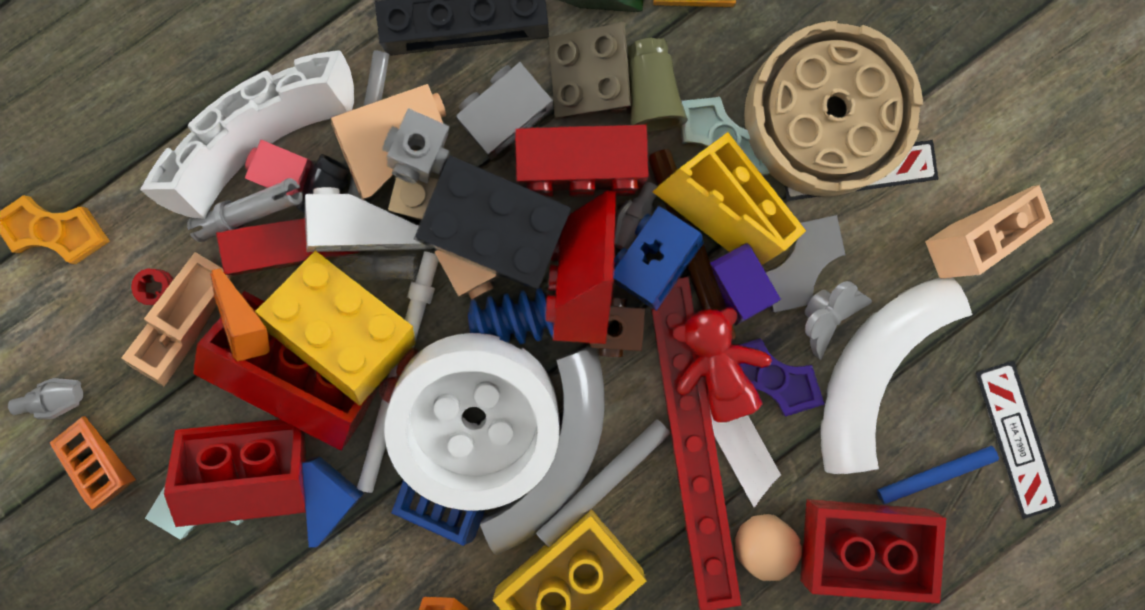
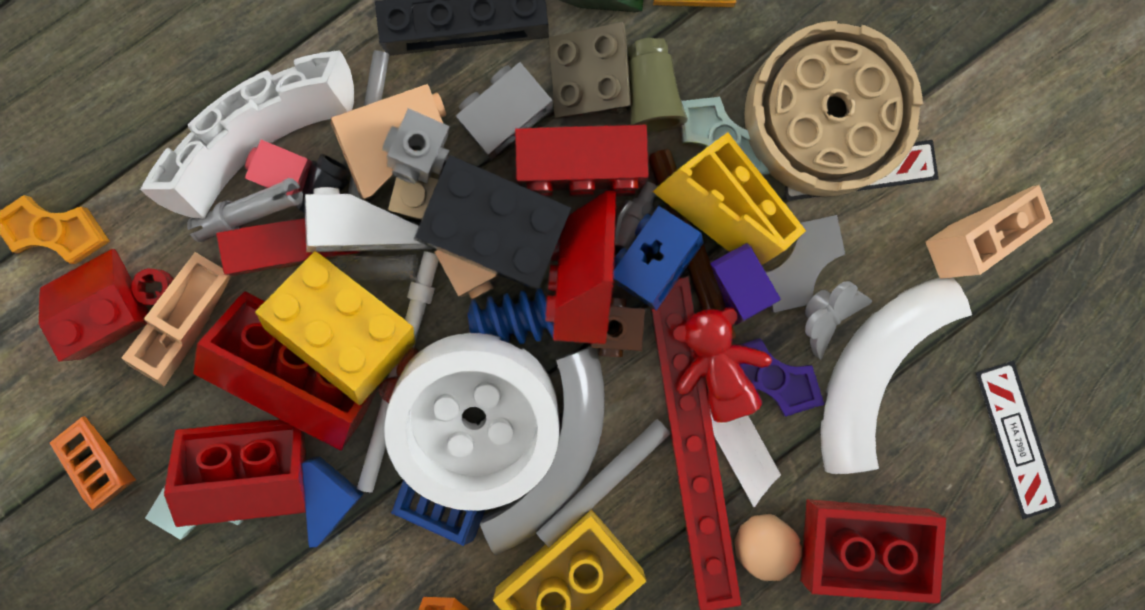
(49, 399): light grey piece -> none
(89, 308): none -> red slope
(242, 326): orange slope -> none
(937, 475): blue bar -> none

